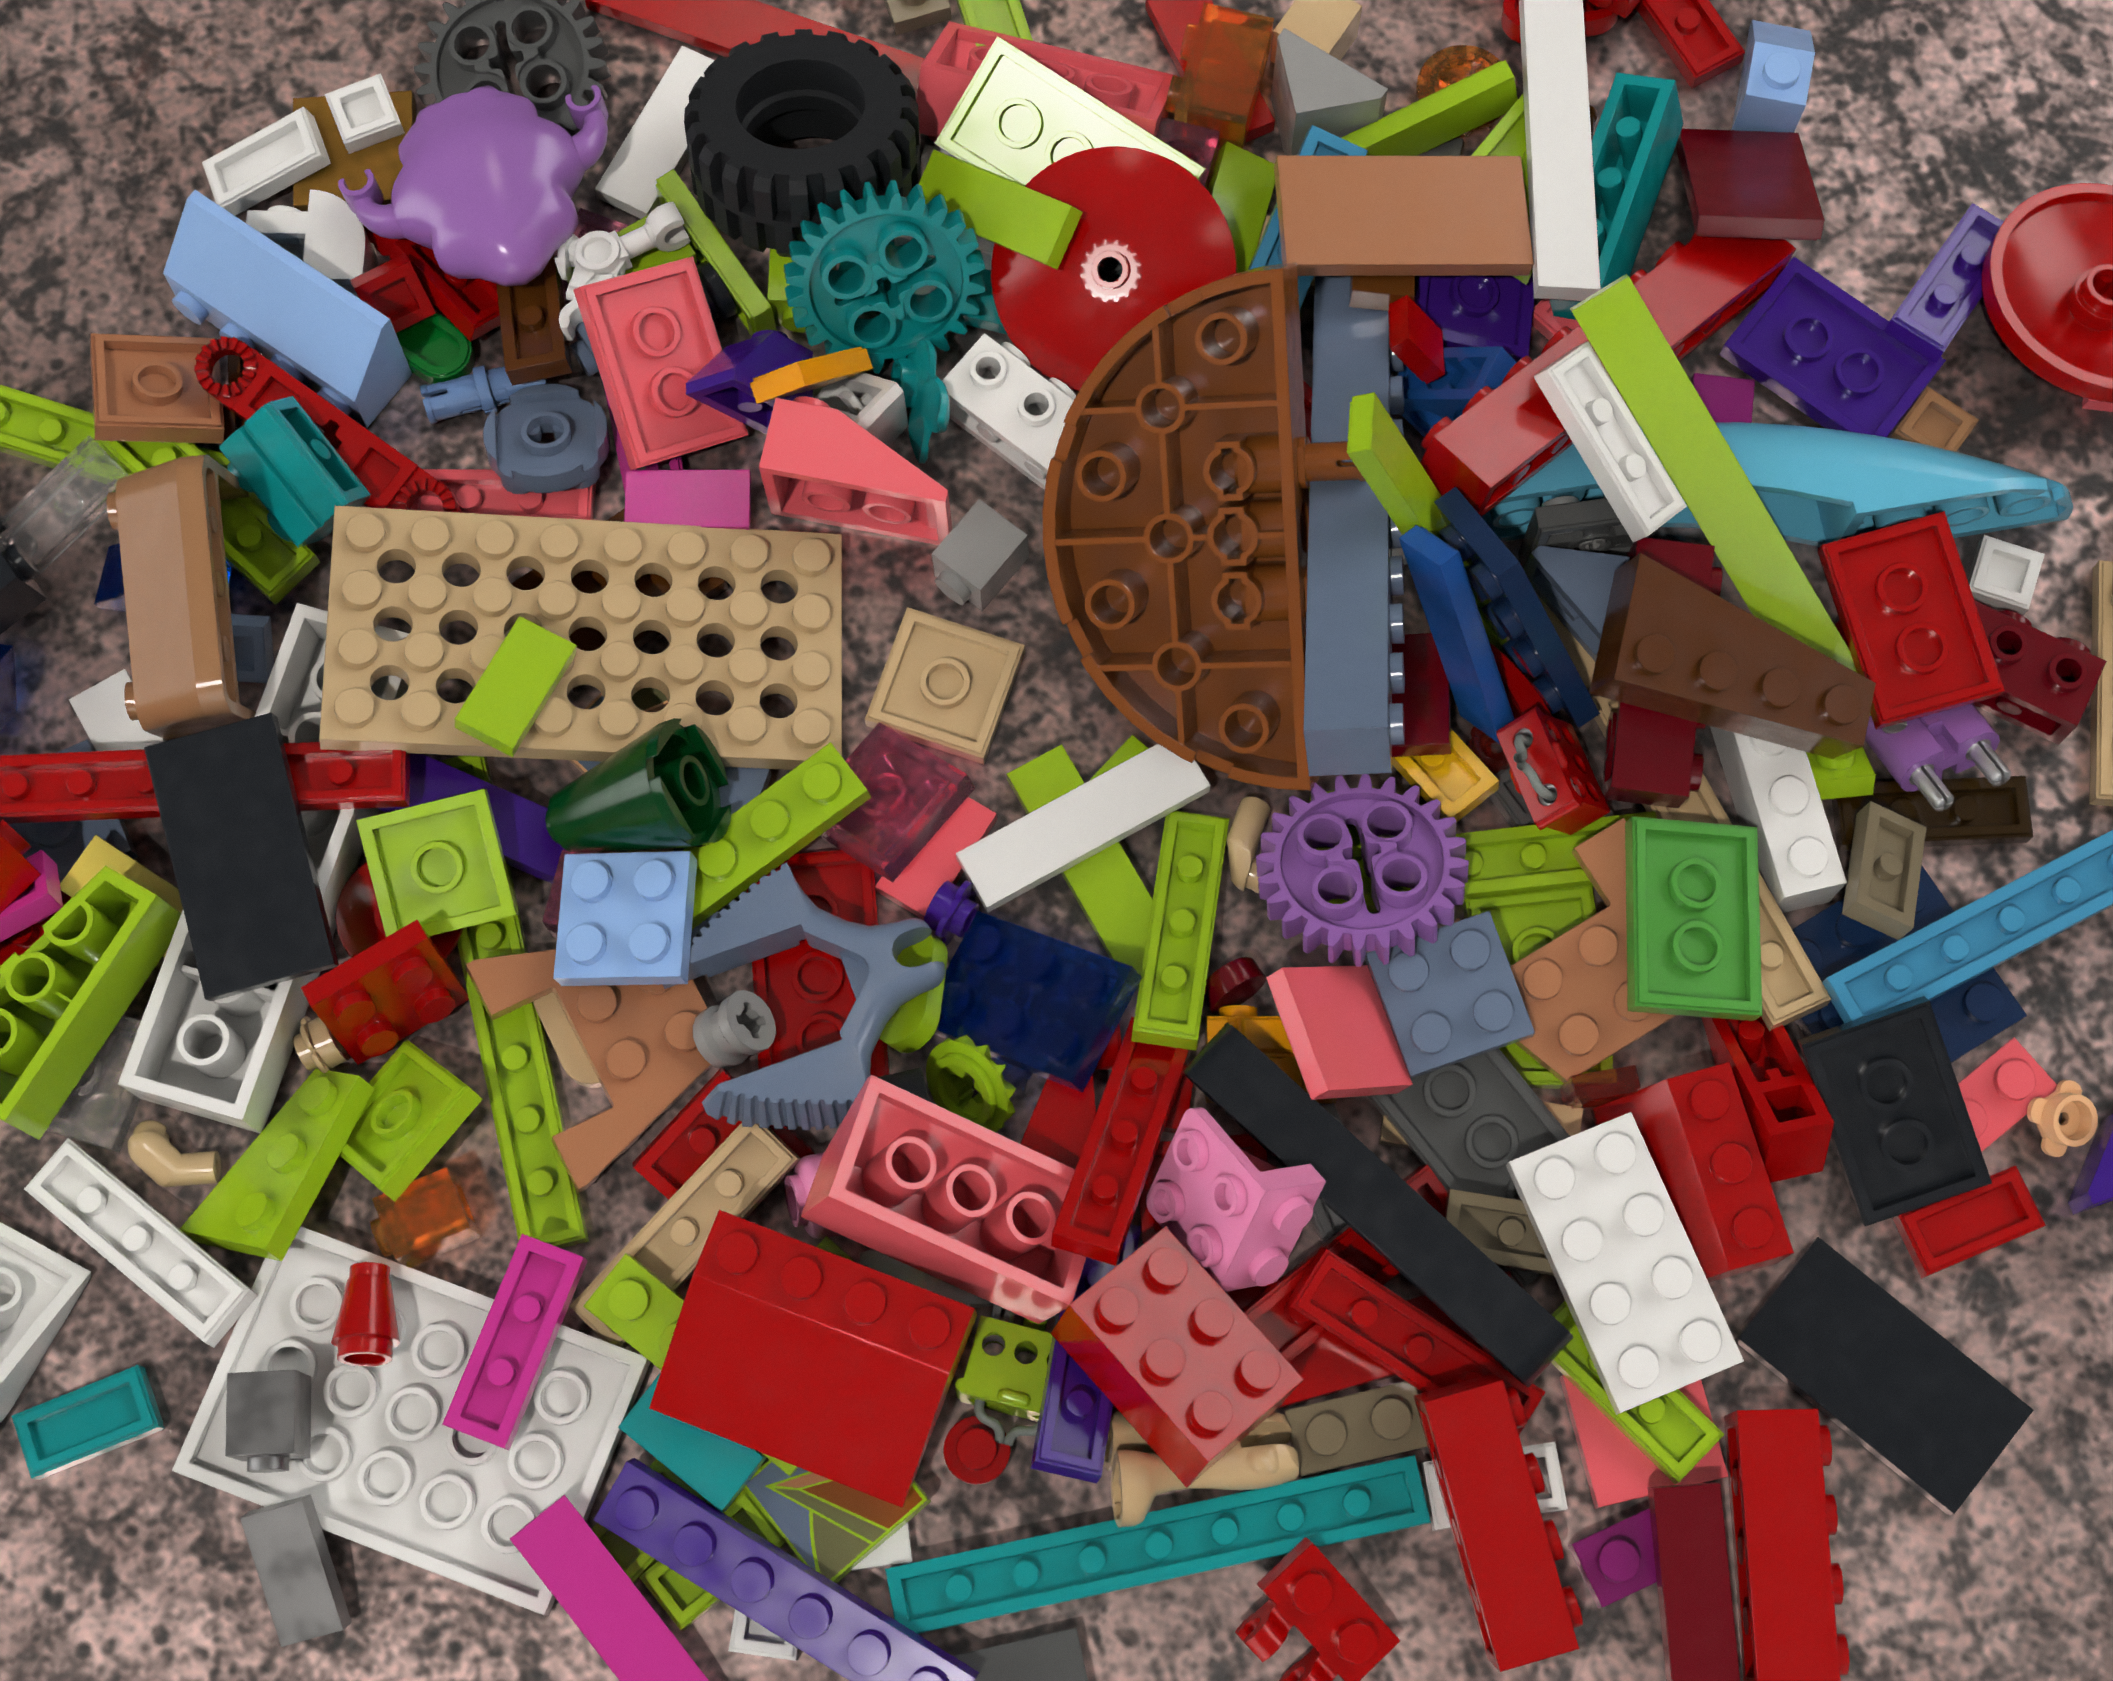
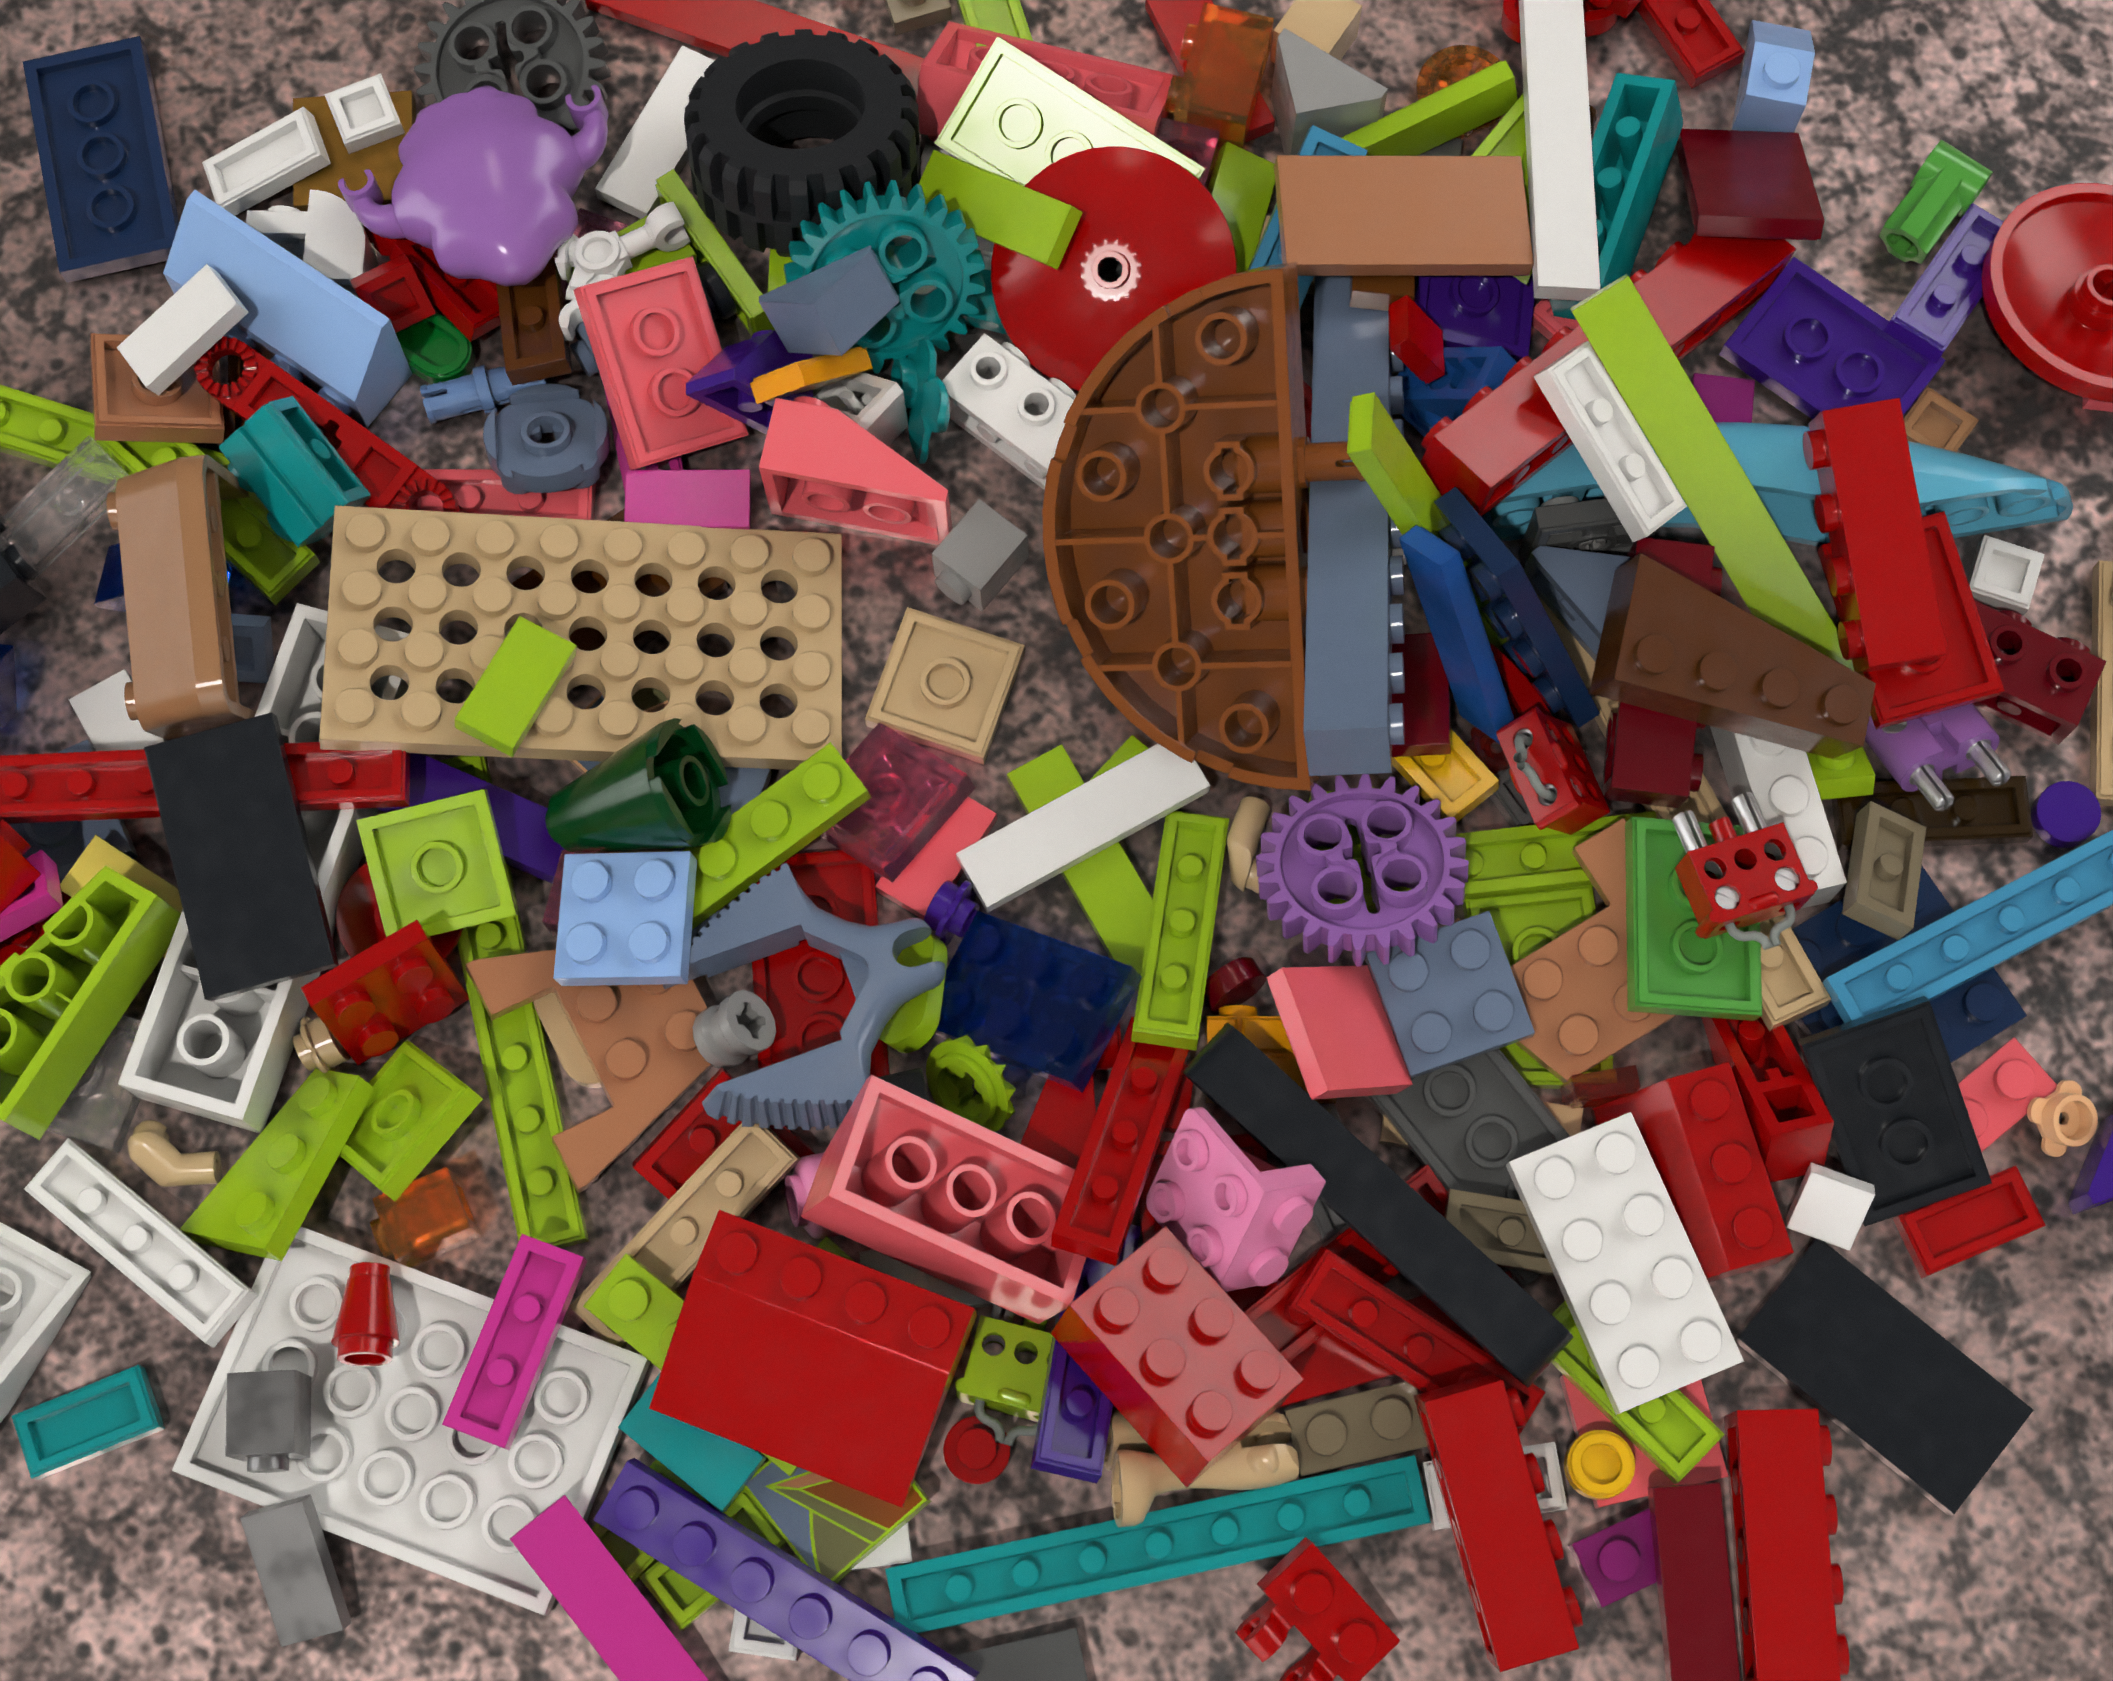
(102, 158): none -> dark blue plate
(182, 330): none -> white tile
(831, 305): none -> sand blue slope
(1599, 1464): none -> yellow tile
(1741, 876): none -> red piece
(1830, 1206): none -> white tile
(1874, 536): none -> red brick
(1939, 193): none -> bright green piece
(2065, 814): none -> dark purple tile

